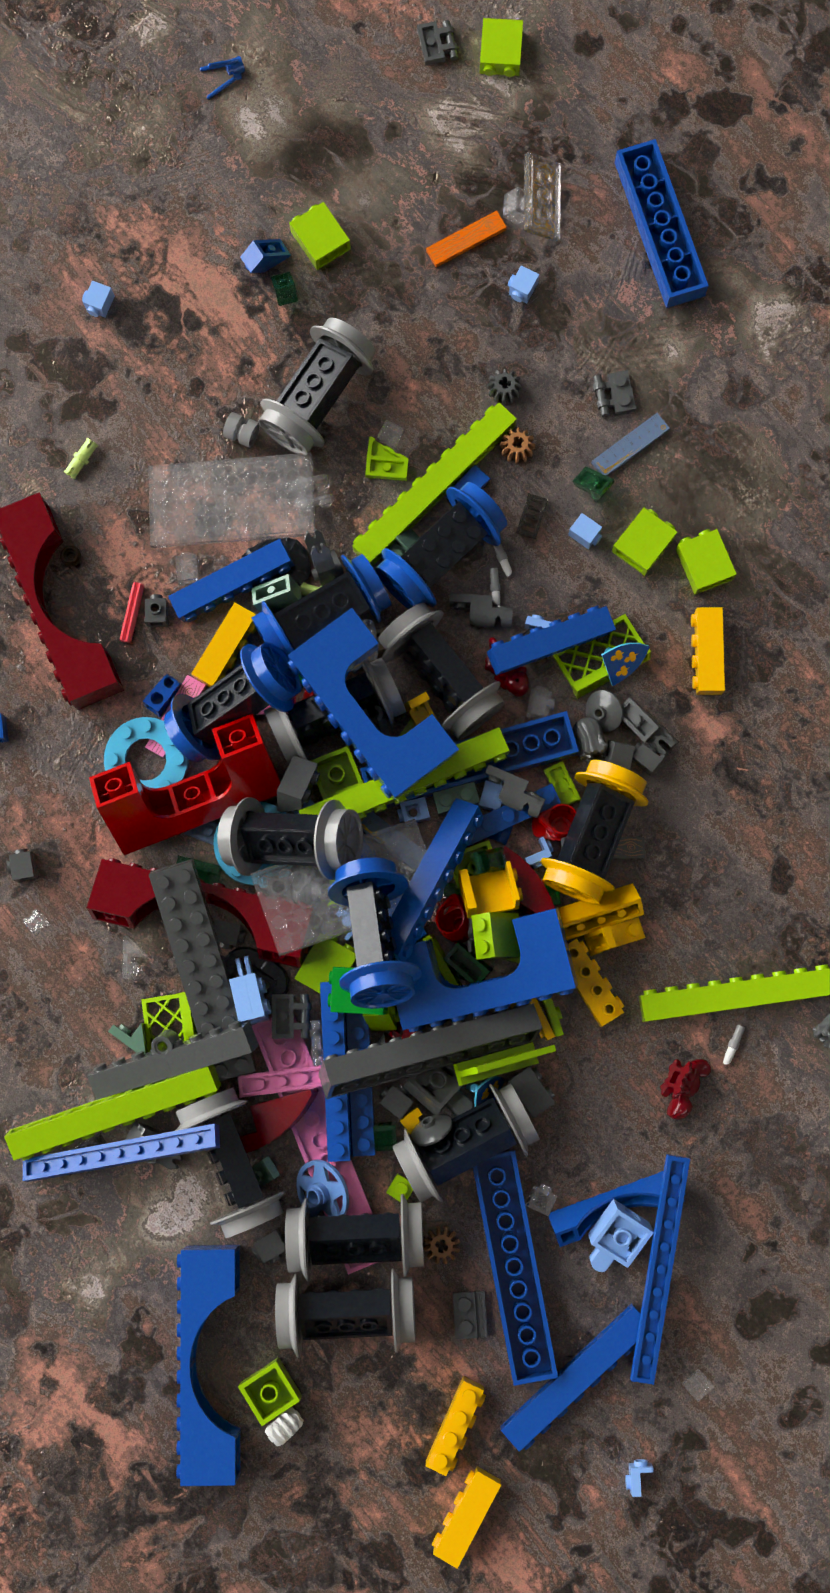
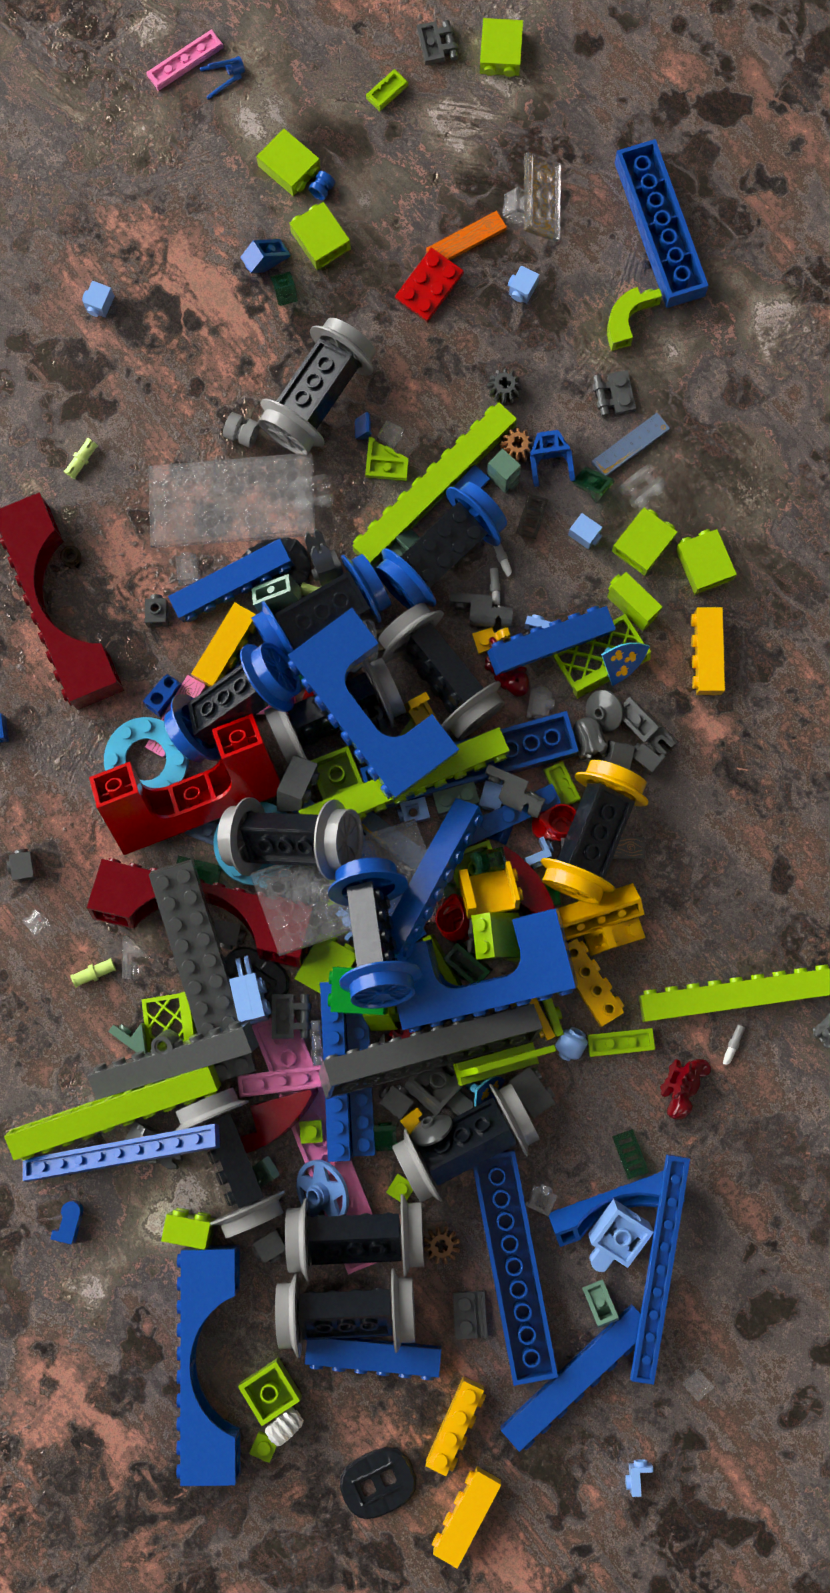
(70, 1224): none -> blue leg
(93, 972): none -> yellowish green pin
(132, 612): coral axle -> none
(185, 60): none -> bright pink tile
(188, 1228): none -> lime brick
(263, 1447): none -> lime plate
(288, 162): none -> lime brick
(311, 1131): none -> lime plate
(322, 184): none -> blue wheel
(363, 426): none -> blue slope
(374, 1355): none -> blue brick
(386, 1497): none -> black piece
(387, 90): none -> lime plate
(429, 284): none -> red plate
(482, 638): none -> yellow plate
(504, 471): none -> sand green brick
(542, 451): none -> blue piece
(571, 1044): none -> light blue head
(600, 1303): none -> sand green slope
(618, 327): none -> lime arch
(620, 1042): none -> lime plate
(633, 600): none -> lime brick
(636, 1172): none -> clear green slope
(654, 487): none -> clear brick

